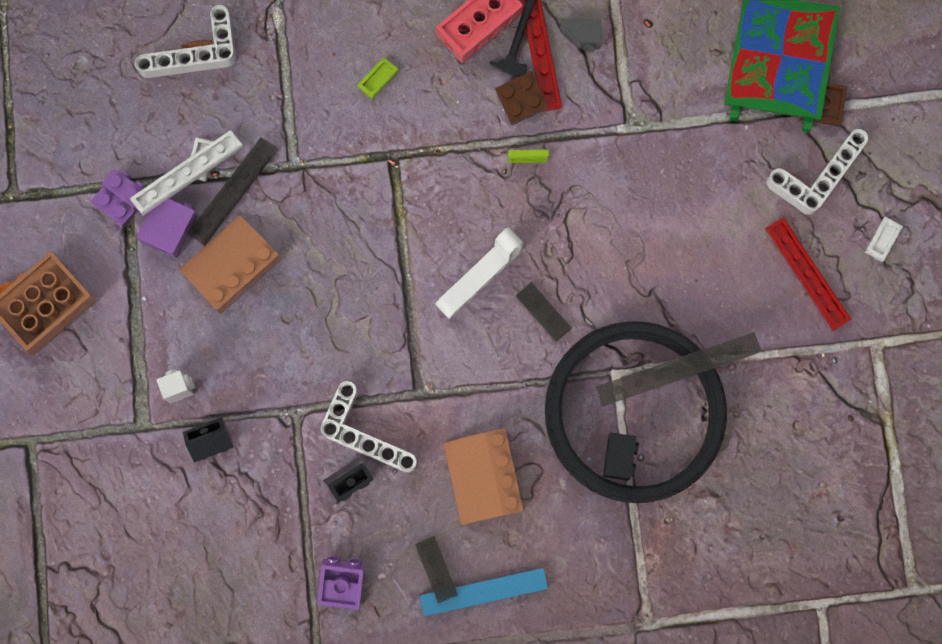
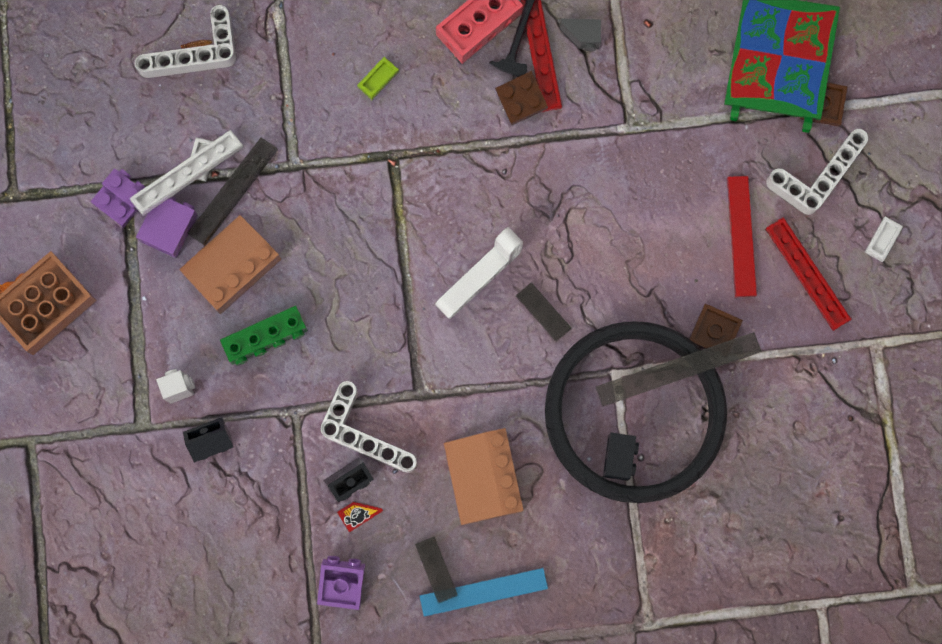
(264, 335): none -> green brick
(357, 514): none -> sticker
(528, 156): lime tile -> none
(714, 327): none -> reddish brown plate
(741, 236): none -> red tile

